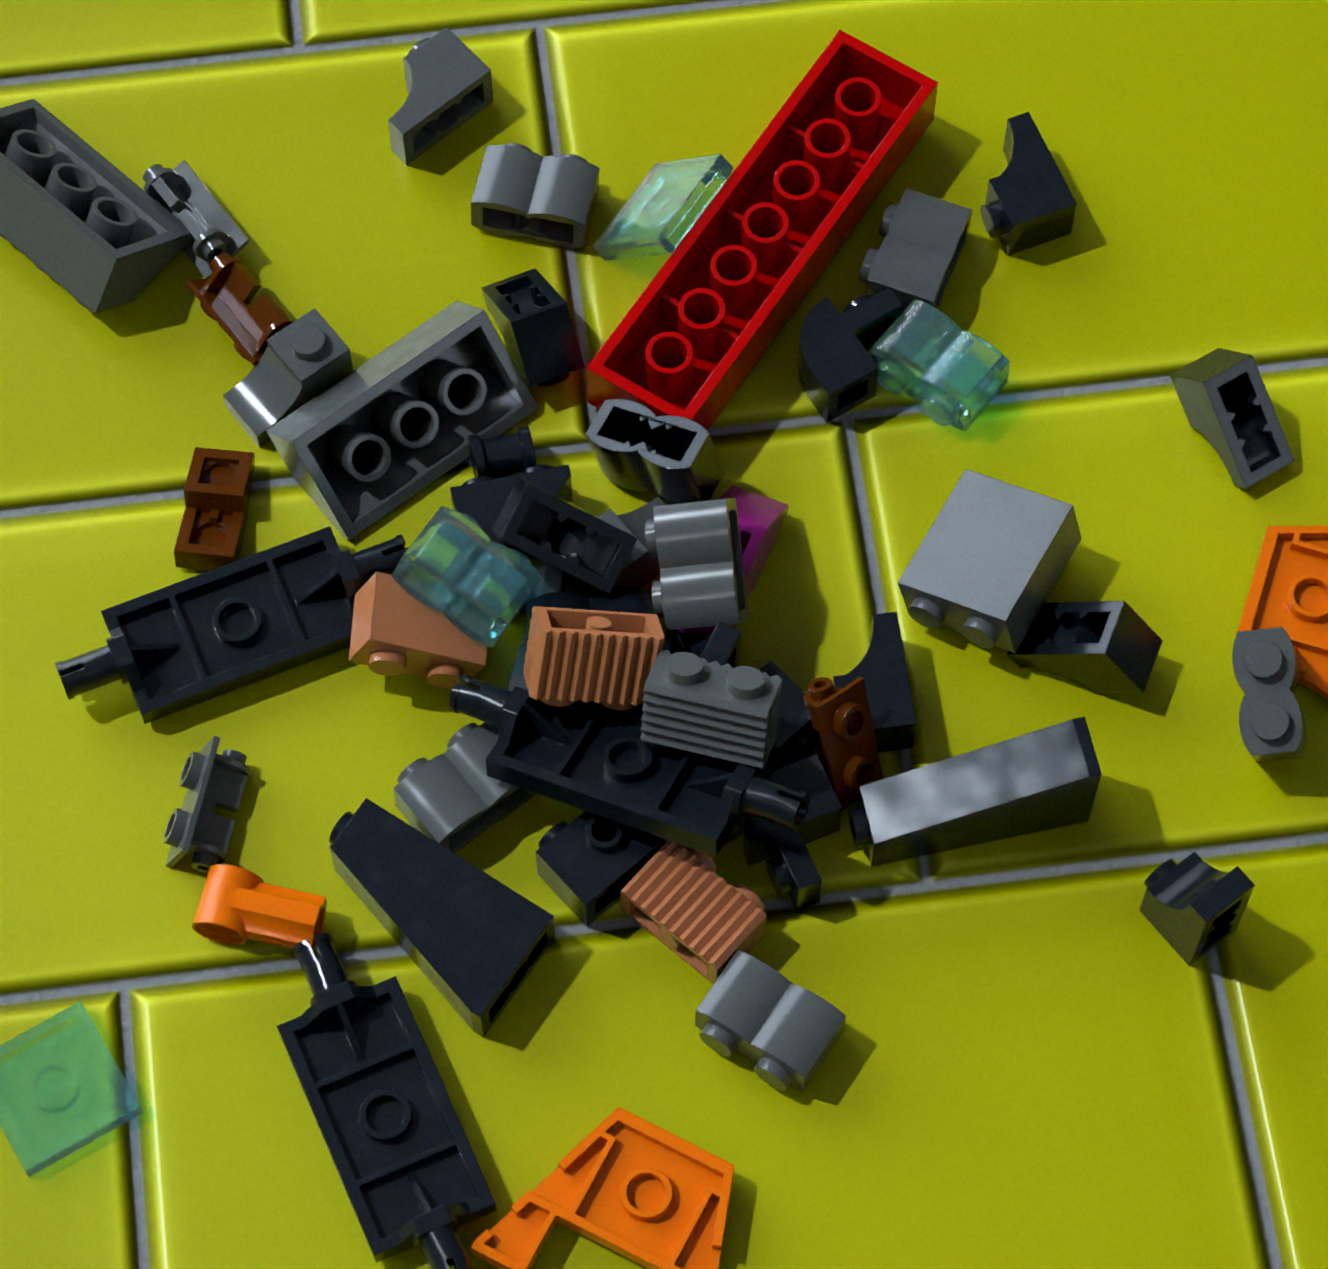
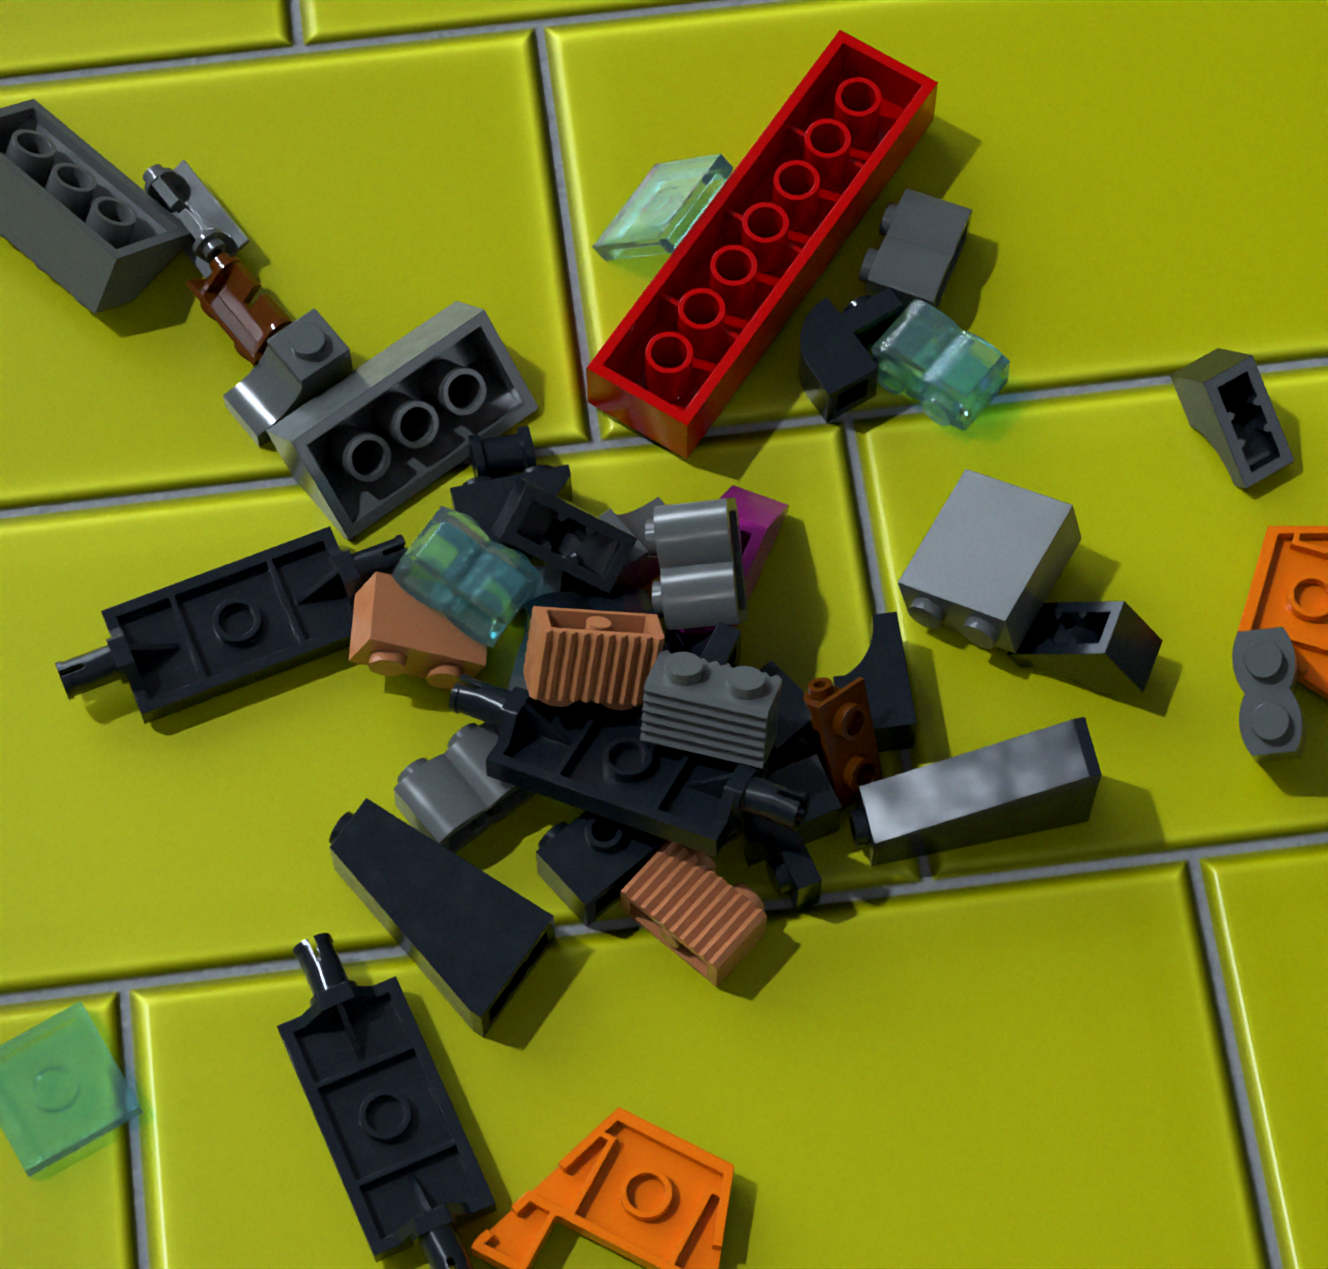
(209, 783): dark grey hinge -> none
(215, 508): reddish brown slope -> none
(243, 907): orange piece -> none
(445, 91): dark grey arch -> none
(535, 195): dark grey brick -> none
(535, 327): black arch -> none
(654, 452): black brick -> none
(769, 1022): dark grey brick -> none
(1030, 198): black arch -> none
(1195, 904): black arch -> none

